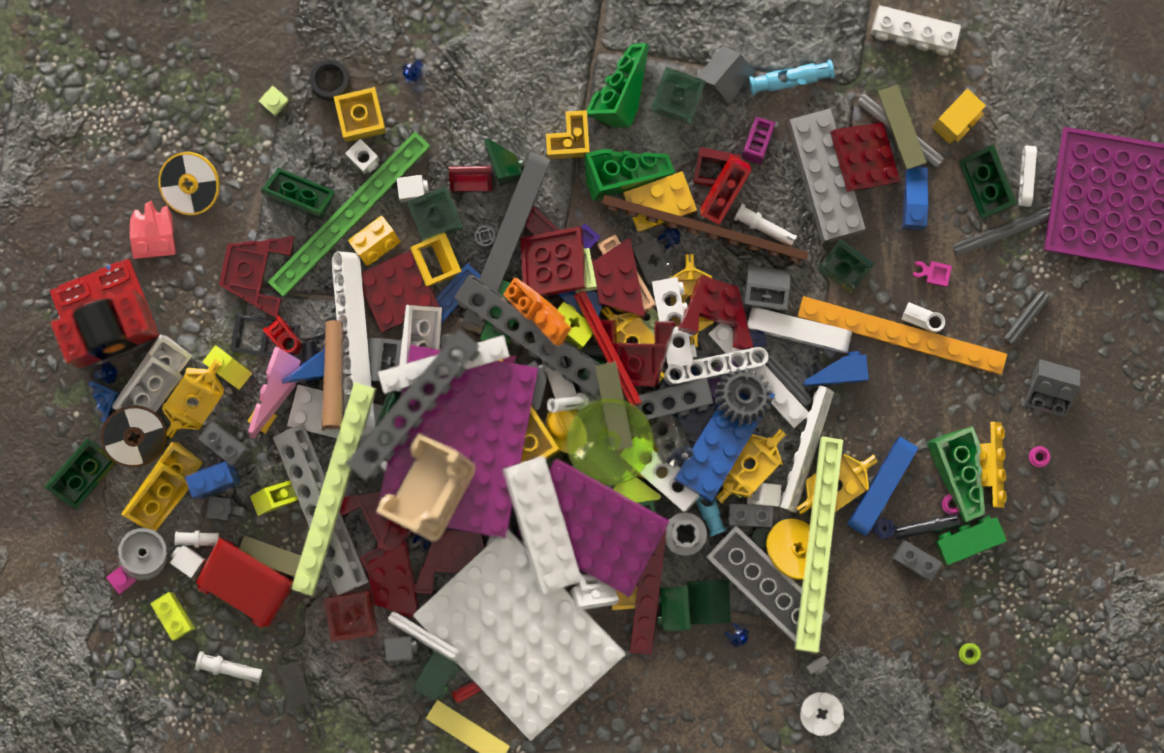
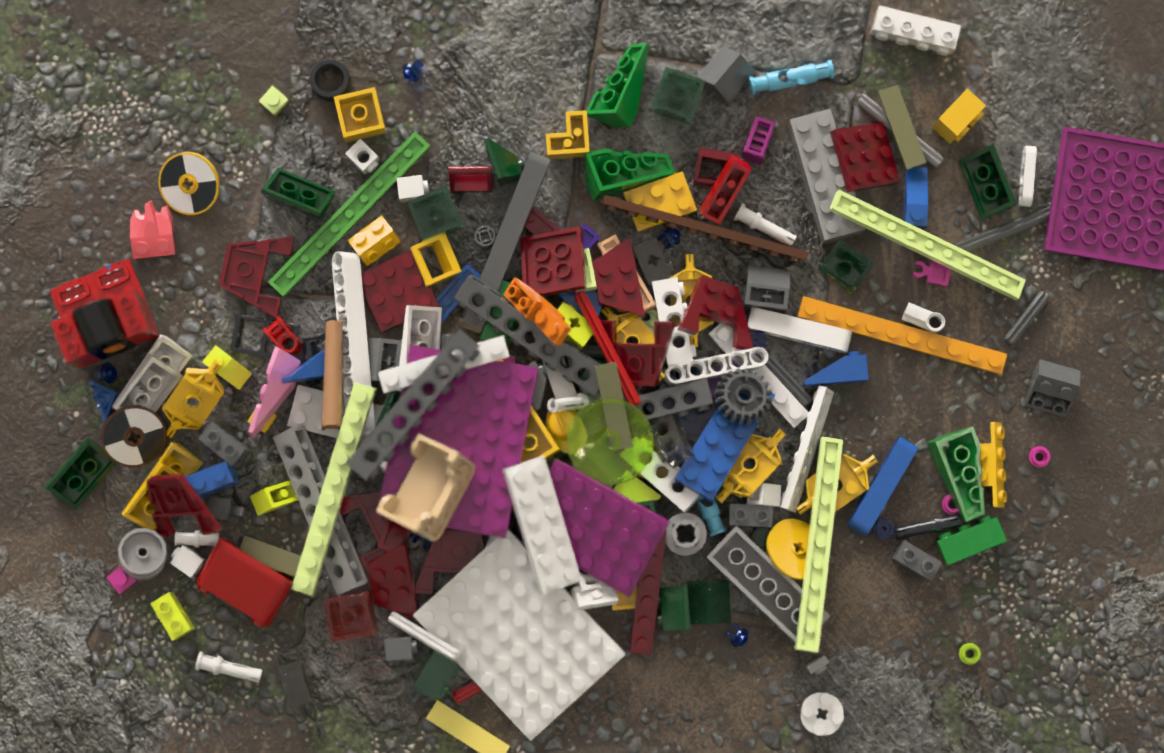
(176, 497): none -> dark red wing
(927, 245): none -> yellowish green plate

